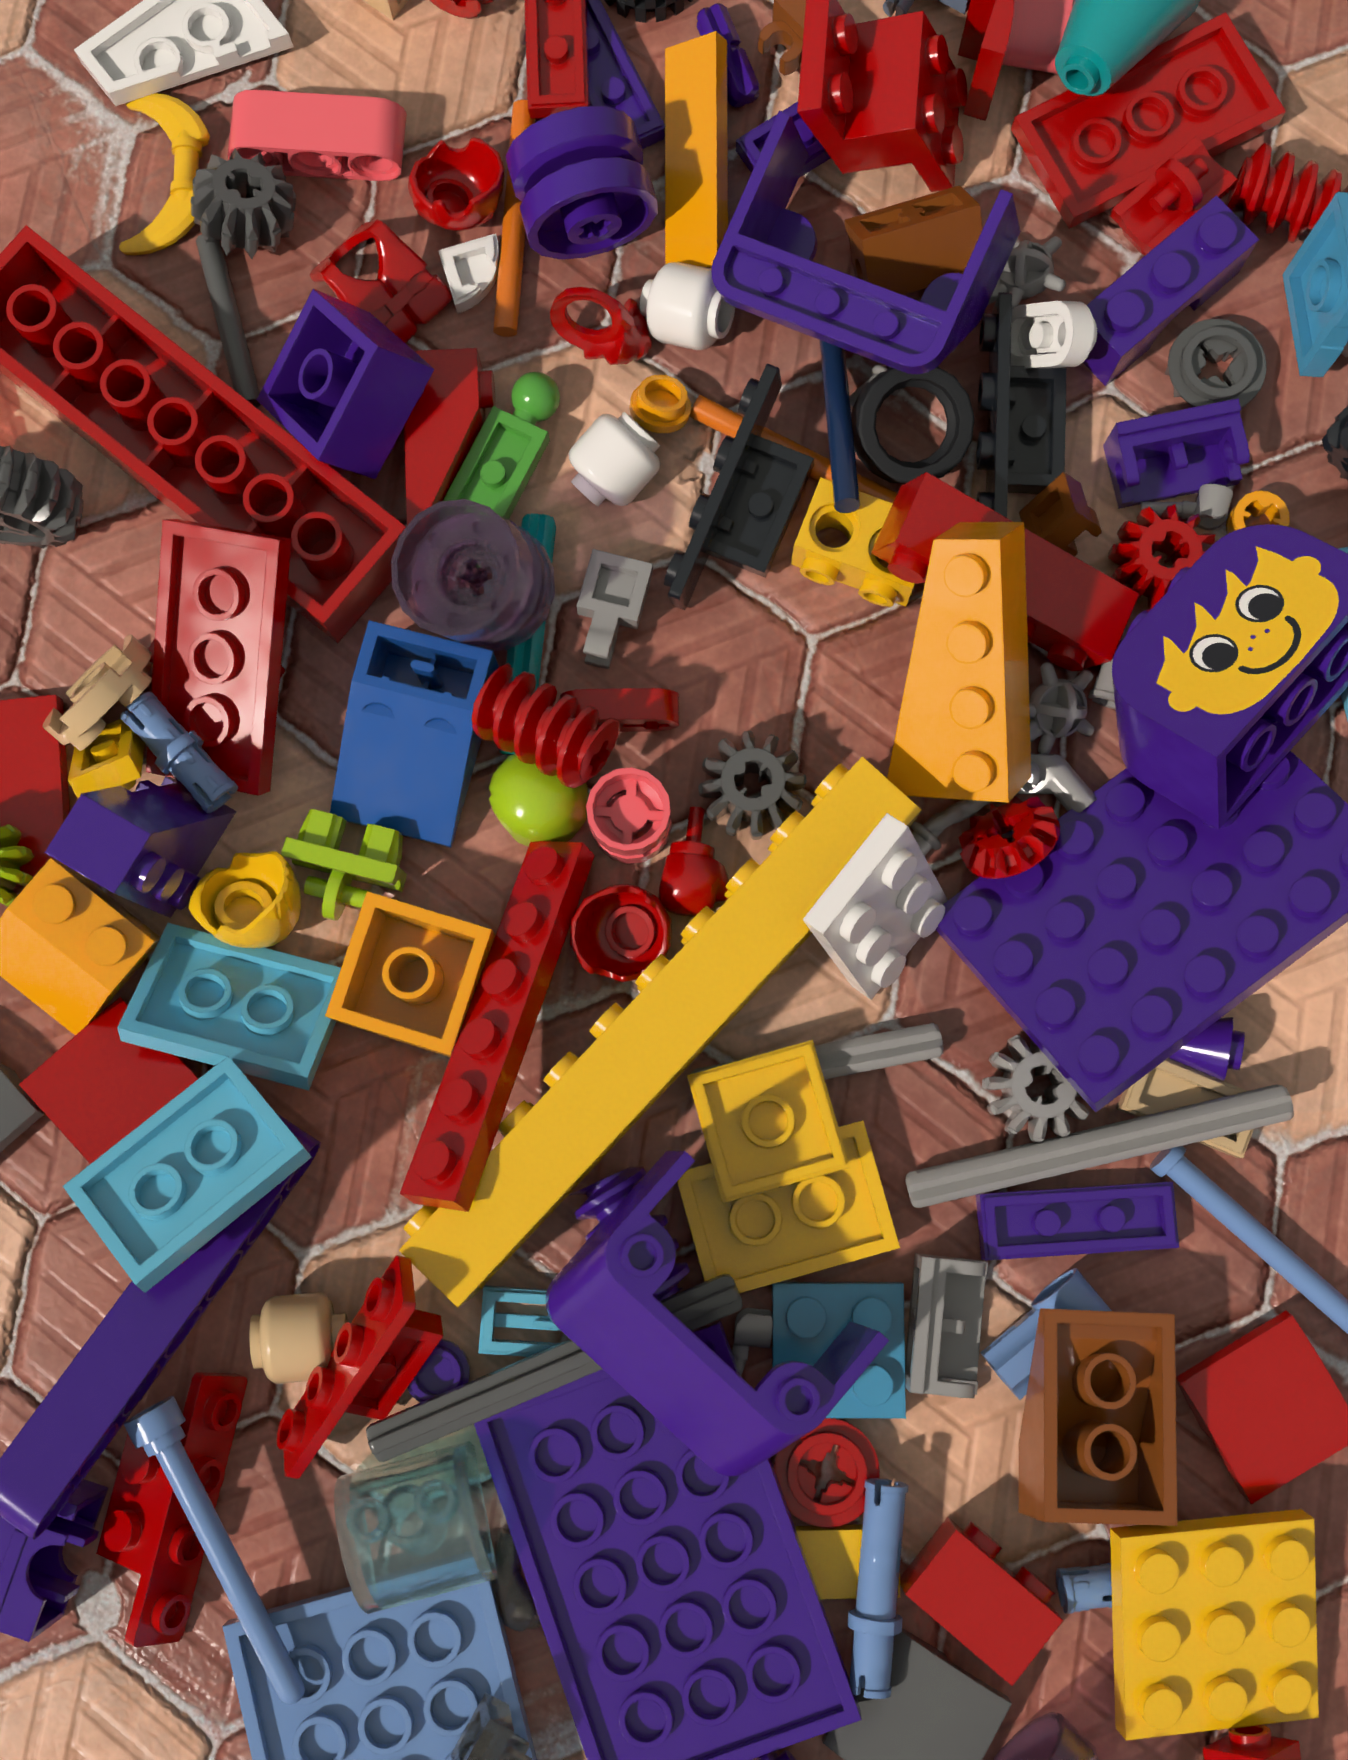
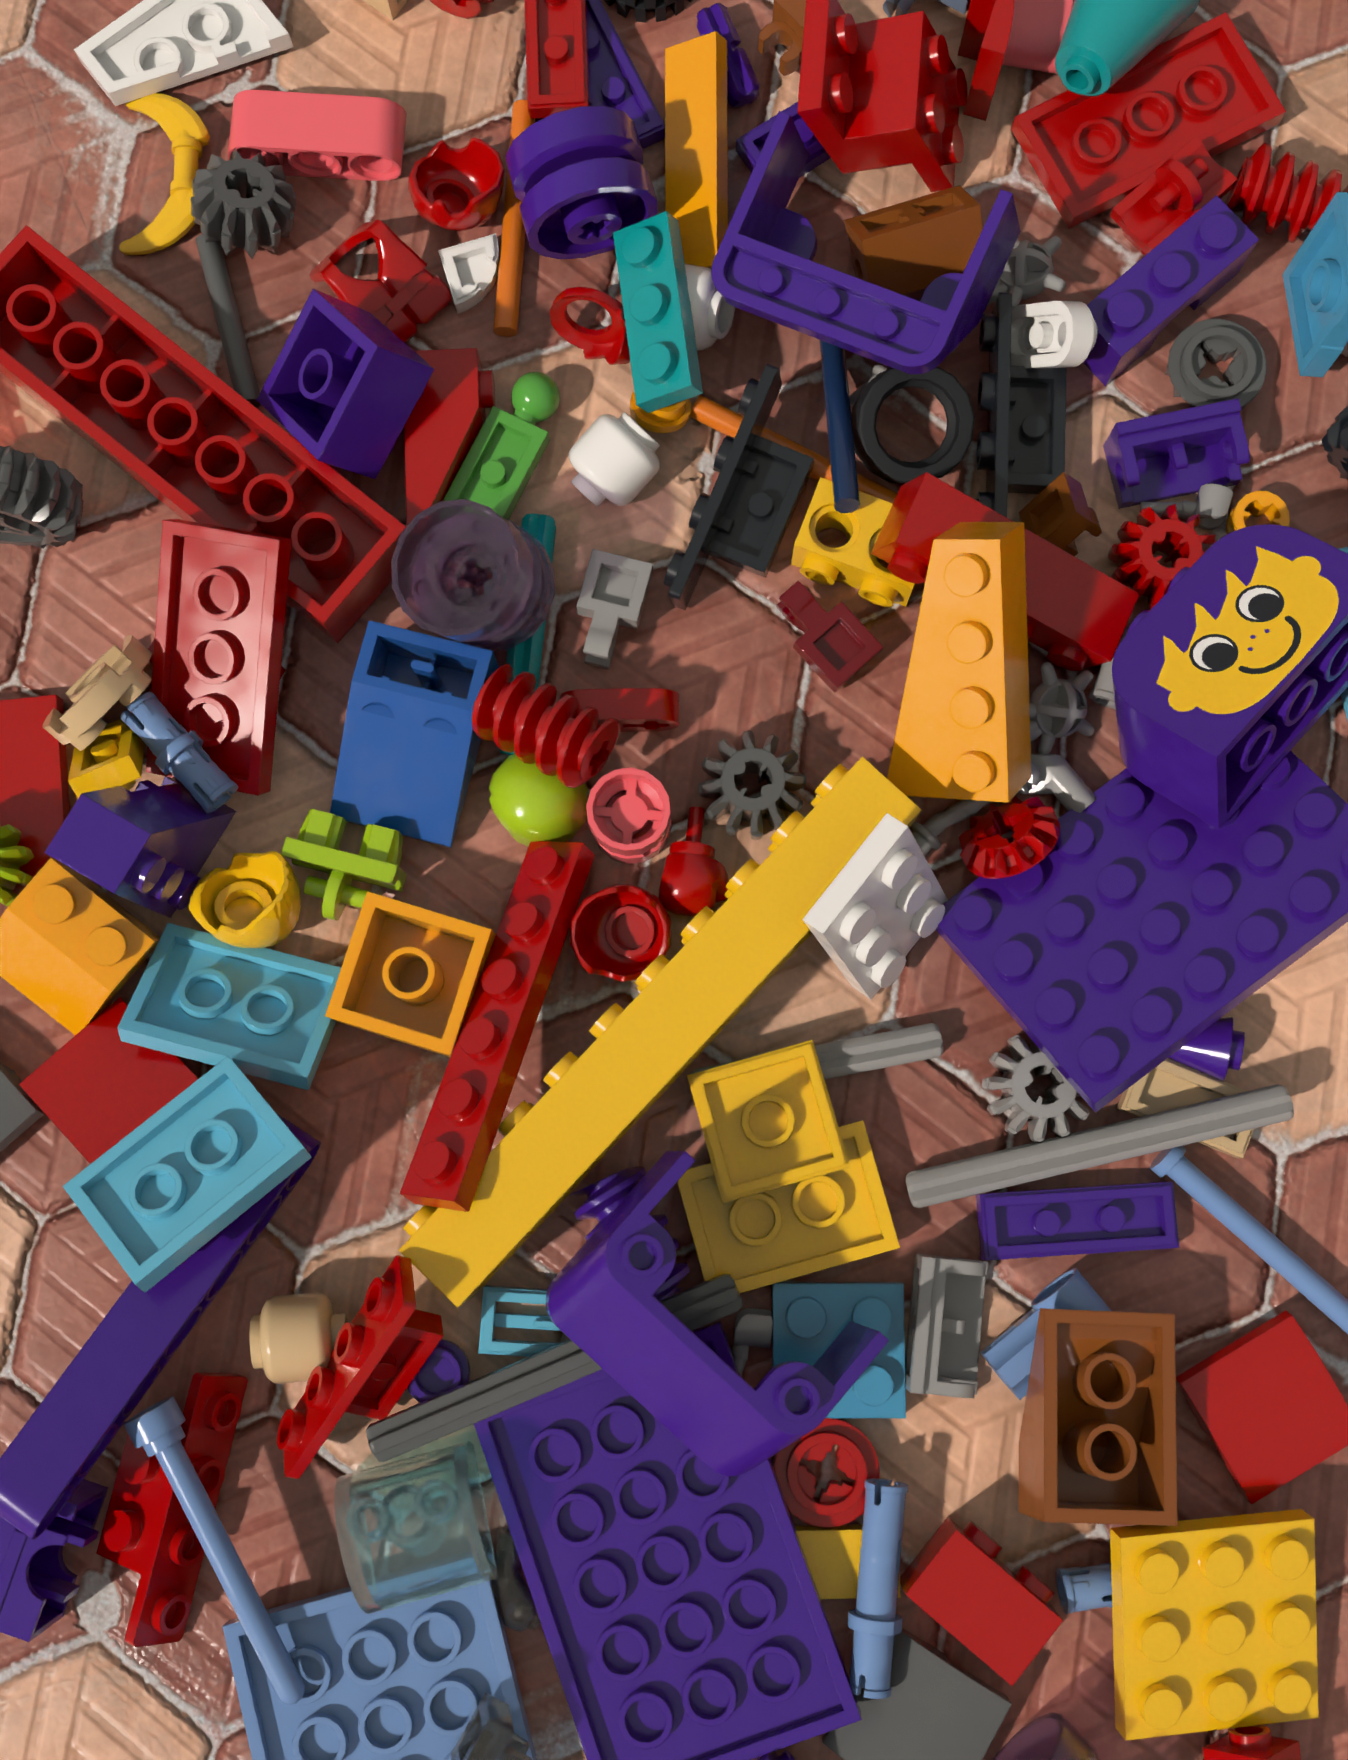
(657, 312): none -> teal plate
(833, 642): none -> dark red plate

